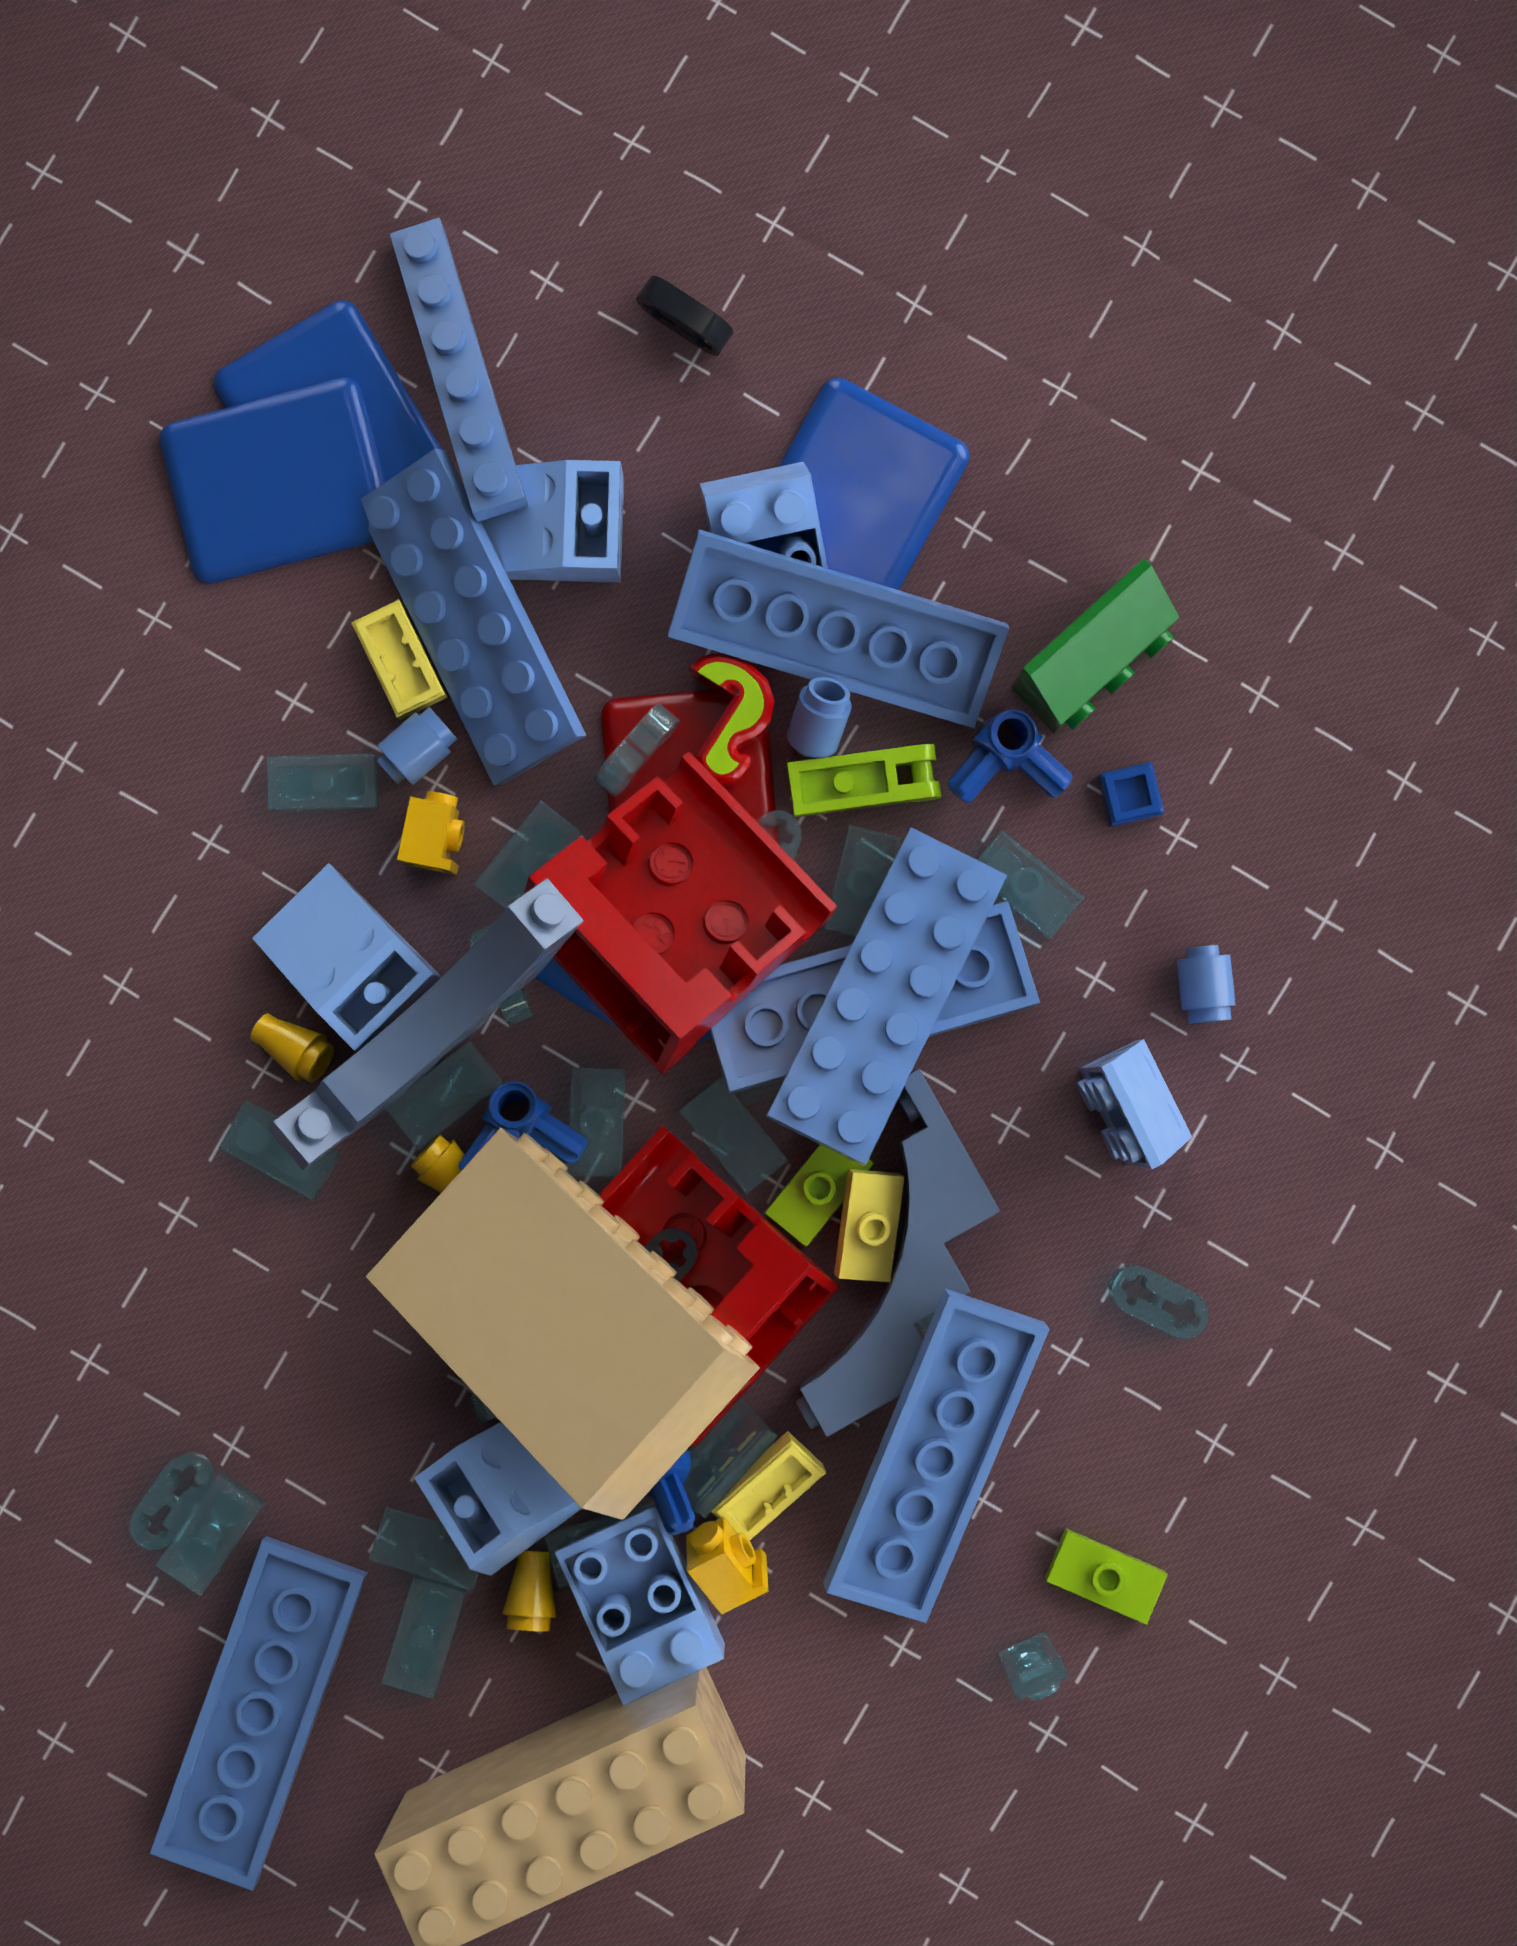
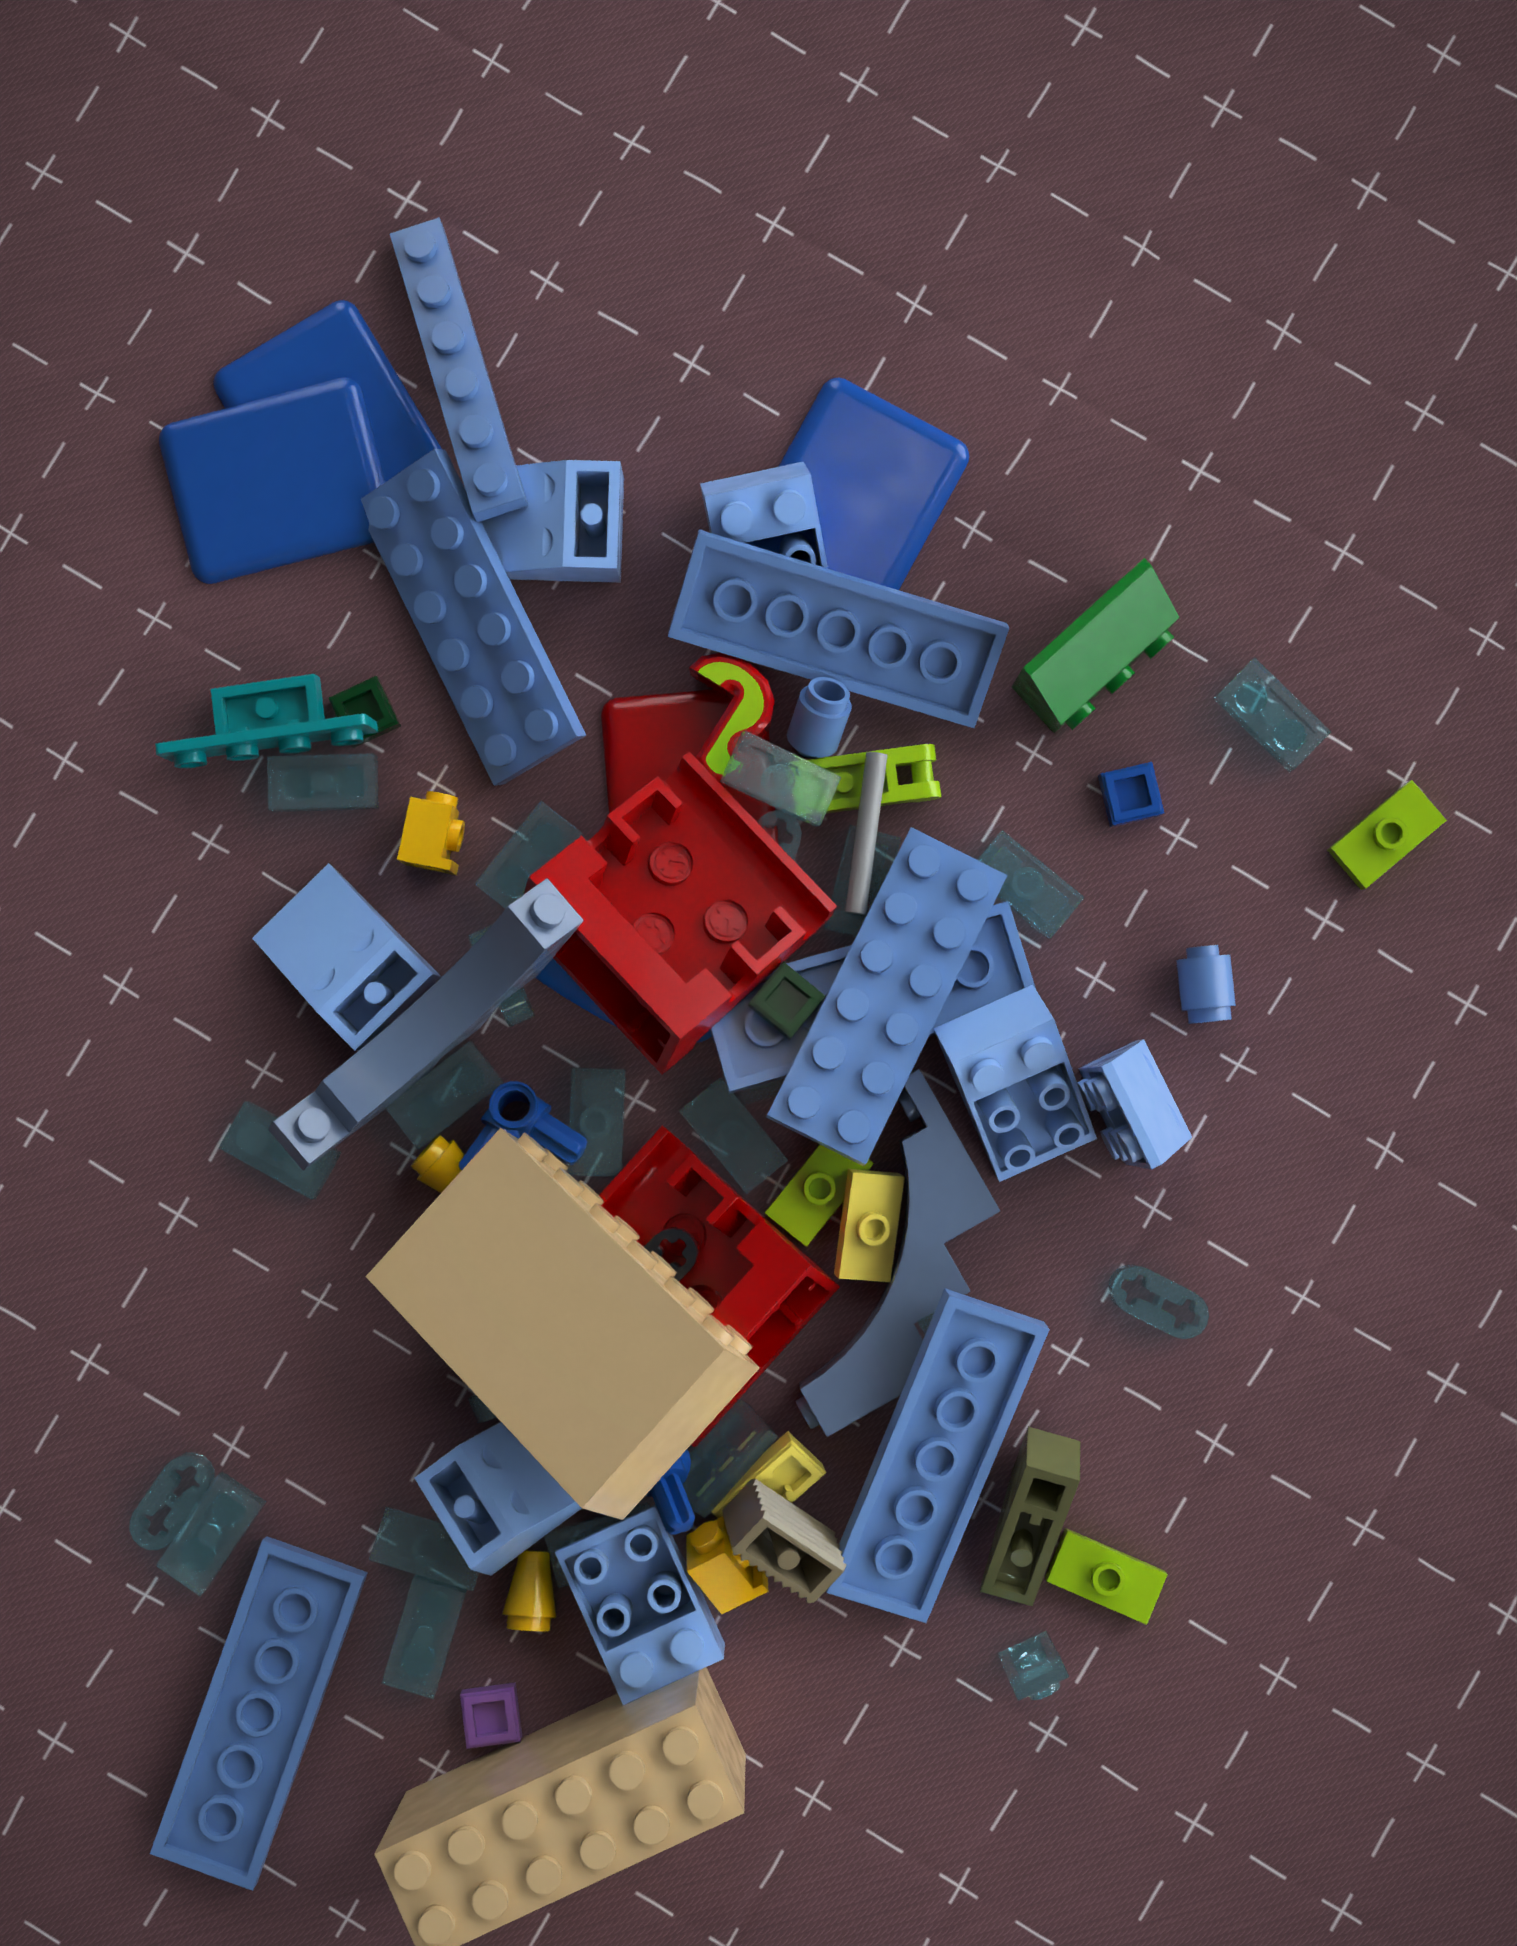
(266, 716): none -> teal bracket
(293, 1047): yellow cone -> none
(367, 699): none -> dark green tile
(399, 660): light yellow plate -> none
(415, 747): medium blue brick -> none
(491, 1715): none -> medium lavender tile
(637, 749): clear light blue beam -> none
(684, 315): black beam -> none
(780, 779): none -> clear light blue plate
(783, 1541): none -> dark tan brick
(786, 1000): none -> dark green tile
(866, 833): none -> light grey bar
(991, 756): blue axle -> none
(1016, 1082): none -> light blue slope
(1032, 1515): none -> olive slope
(1272, 715): none -> clear light blue plate
(1386, 835): none -> lime plate

